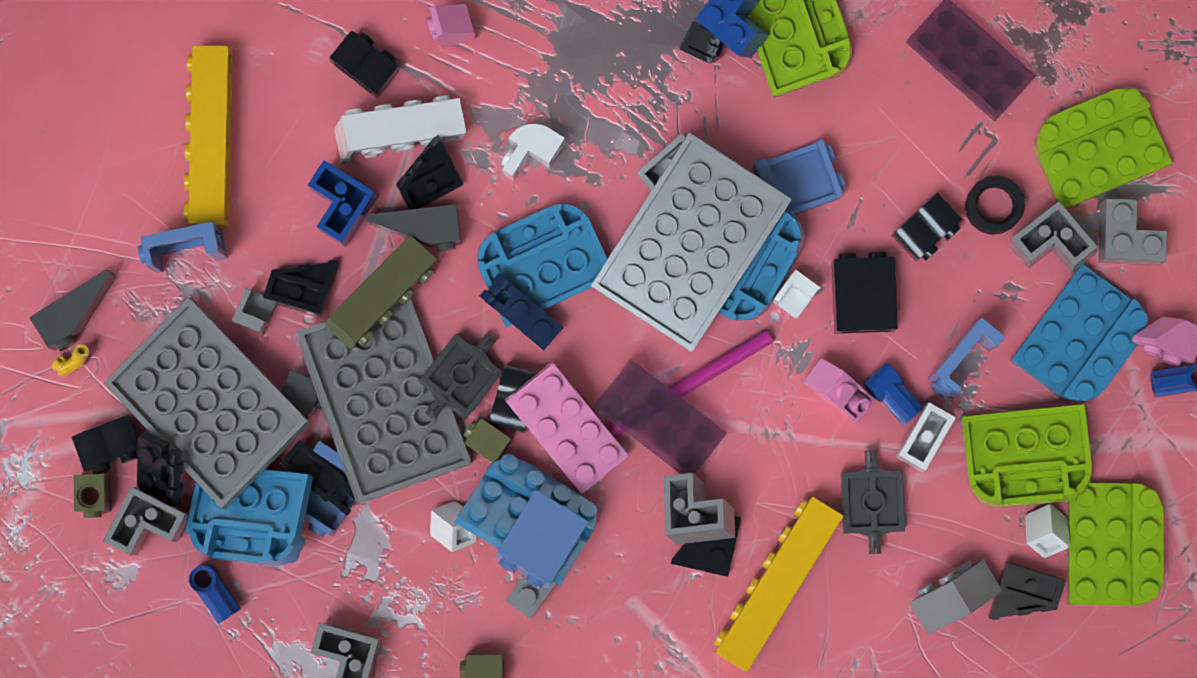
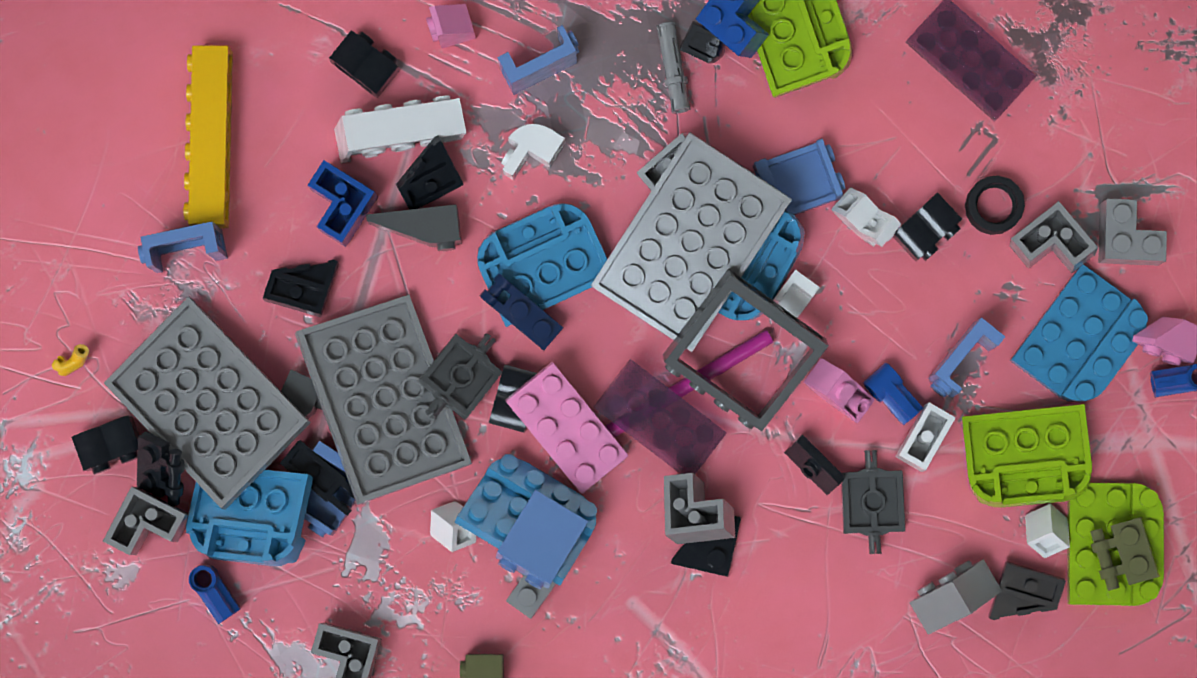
(69, 315): dark grey slope -> none
(82, 484): olive brick -> none
(253, 311): light grey panel -> none
(380, 293): olive brick -> none
(486, 440): olive brick -> none
(542, 66): none -> medium blue panel
(675, 78): none -> light grey pin
(735, 283): none -> dark grey window
(778, 583): yellow brick -> none
(815, 465): none -> black plate
(864, 293): black brick -> none
(865, 218): none -> white brick
(1099, 146): lime plate -> none
(1134, 551): none -> olive plate

